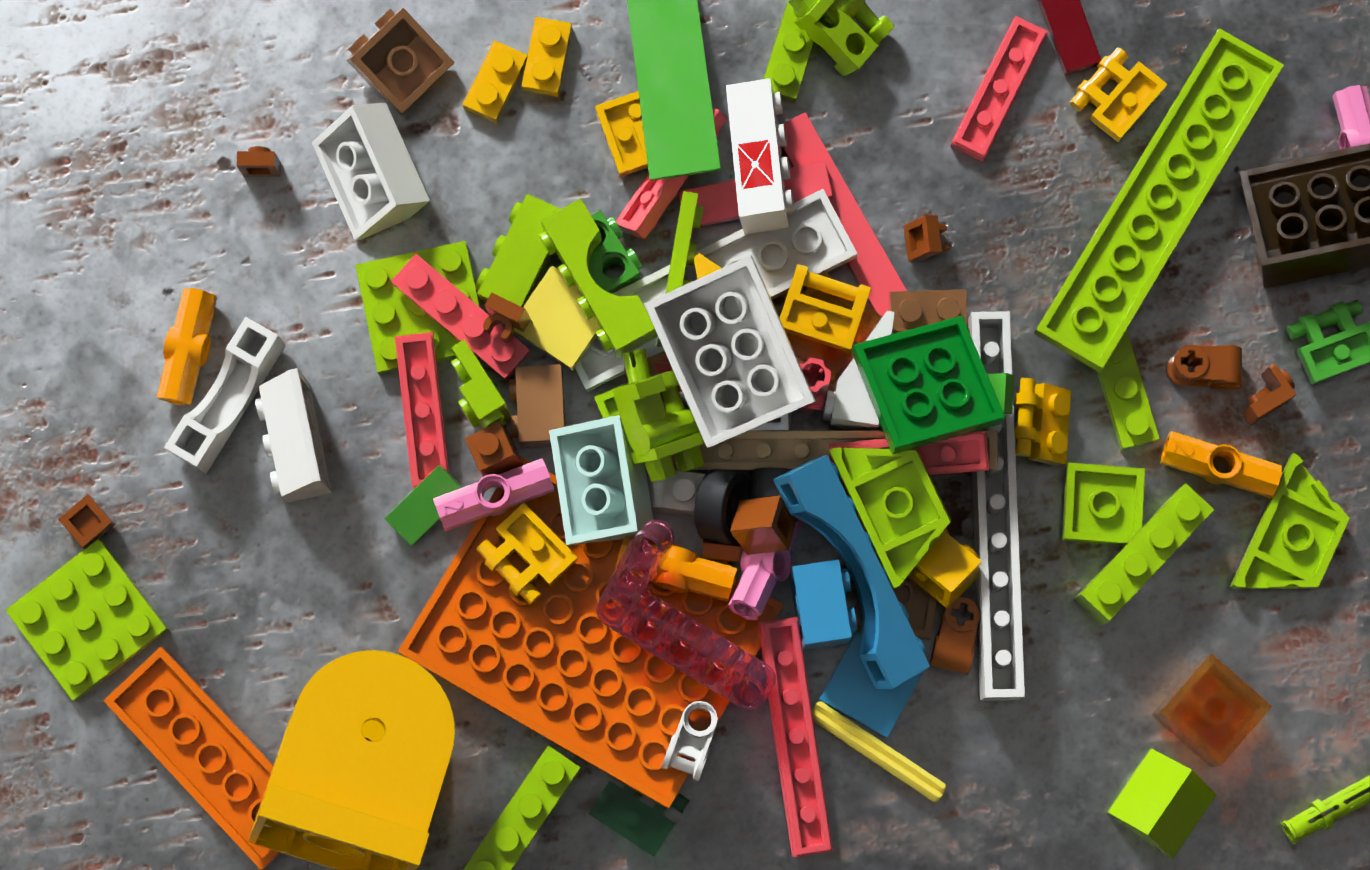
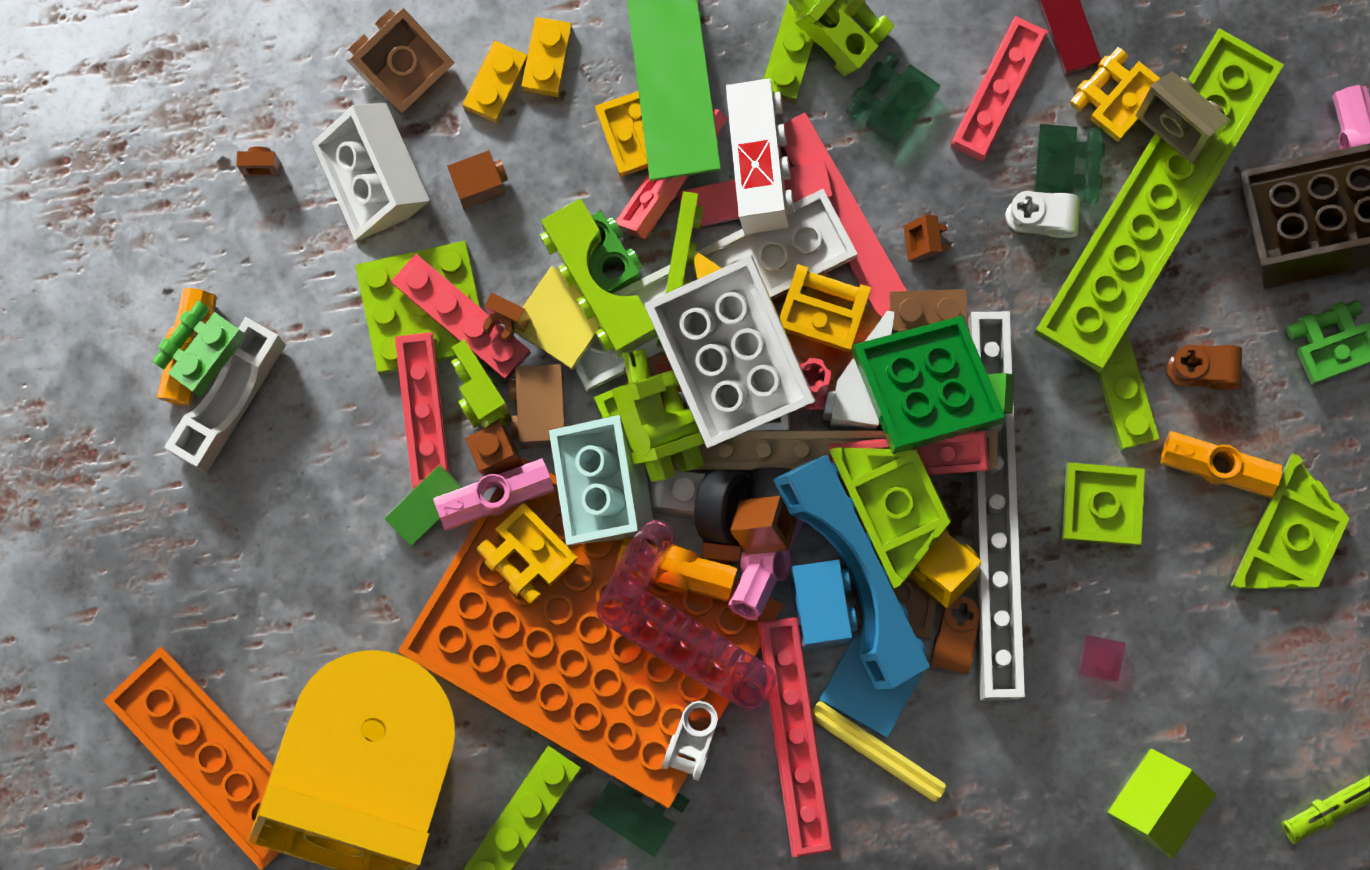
(86, 521): dark orange plate -> none
(87, 620): lime plate -> none
(205, 354): none -> bright green plate
(293, 437): white slope -> none
(478, 179): none -> dark orange brick
(519, 255): lime brick -> none
(902, 104): none -> clear green plate
(1042, 422): yellow plate -> none
(1051, 214): none -> white piece
(1056, 161): none -> clear green plate
(1101, 658): none -> clear pink plate
(1144, 554): lime arch -> none
(1182, 116): none -> dark tan slope
(1212, 710): clear orange brick -> none
(1266, 402): dark orange bracket -> none

